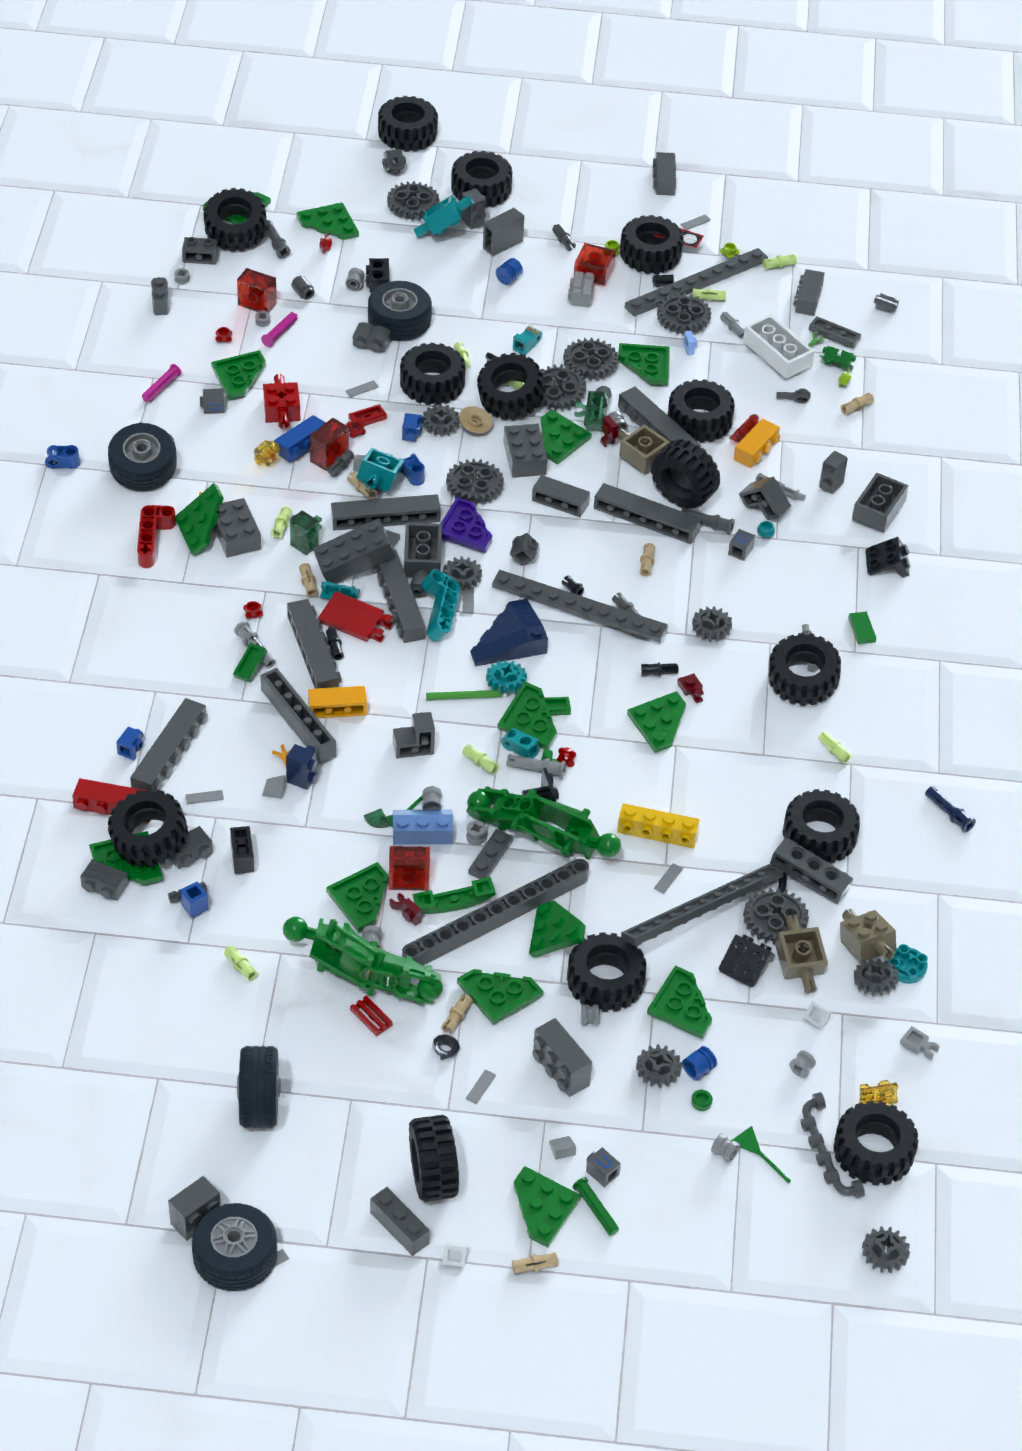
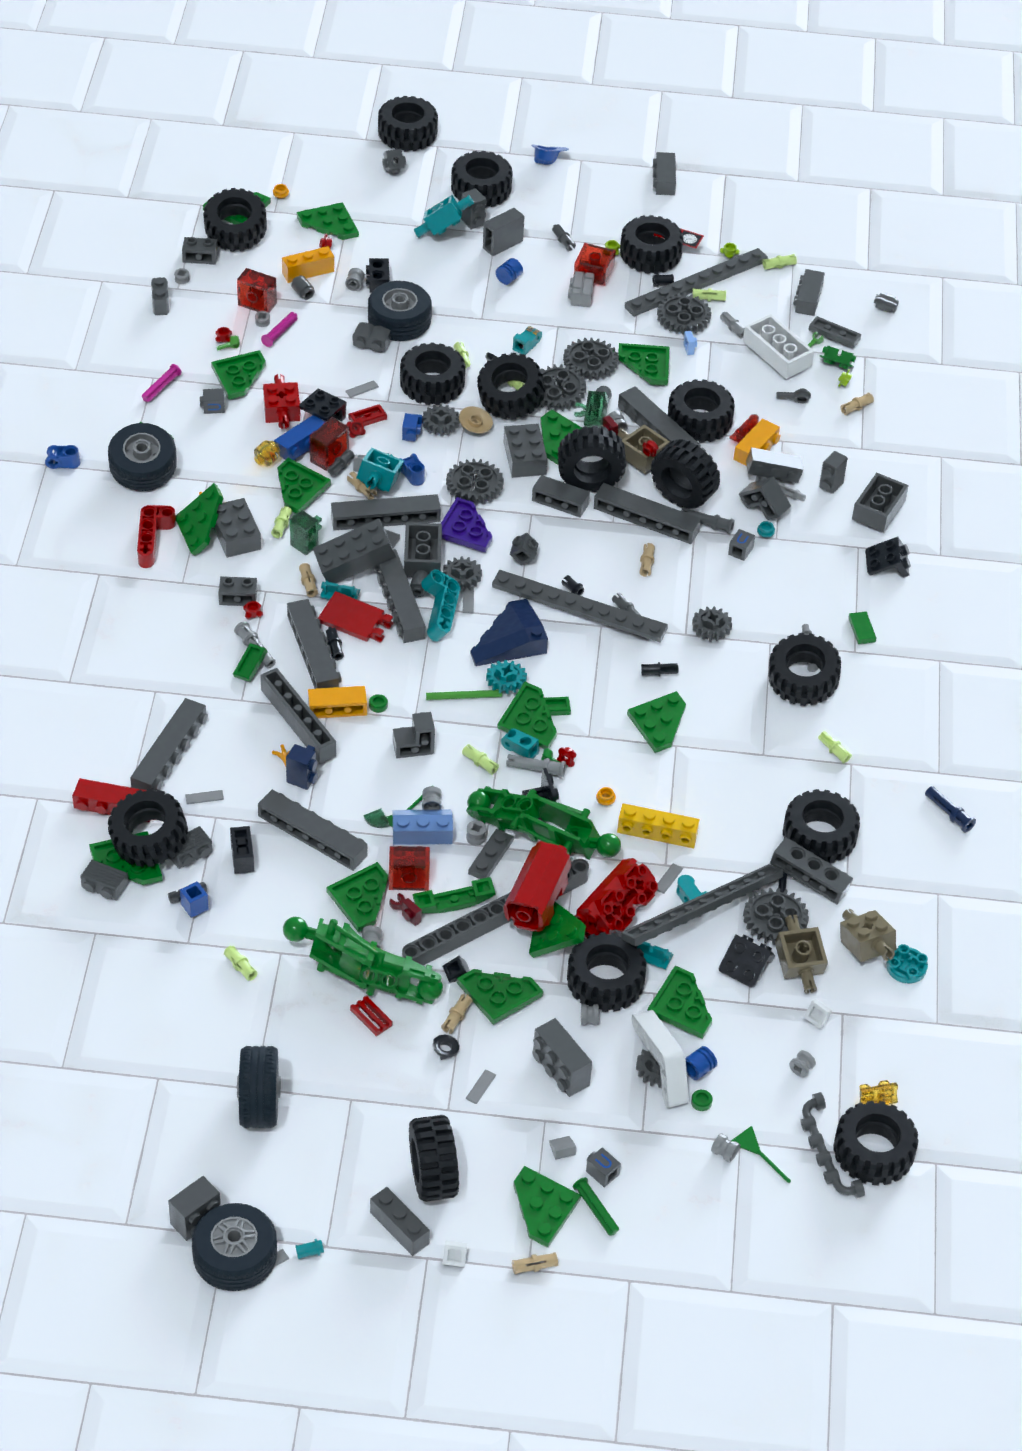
(130, 743): blue brick -> none
(234, 343): none -> bright green hand
(237, 590): none -> dark grey brick
(275, 787): light grey slope -> none
(278, 243): dark grey pin -> none
(280, 191): none -> light orange plate
(300, 485): none -> green plate
(308, 263): none -> light orange brick
(309, 1249): none -> teal pin
(312, 829): none -> dark grey brick
(324, 405): none -> black bracket
(378, 703): none -> green tile
(412, 199): dark grey gear -> none
(455, 968): none -> black slope
(538, 887): none -> red brick
(547, 155): none -> blue piece
(587, 443): none -> black tyre
(605, 796): none -> light orange plate
(617, 898): none -> red brick
(650, 448): none -> red plate
(656, 955): none -> teal hinge
(667, 1054): none -> white beam
(687, 889): none -> teal leg
(691, 686): dark red plate -> none
(695, 222): light grey window -> none
(775, 464): none -> dark grey brick
(876, 977): dark grey gear -> none
(897, 1249): dark grey gear -> none
(918, 1041): light grey plate -> none

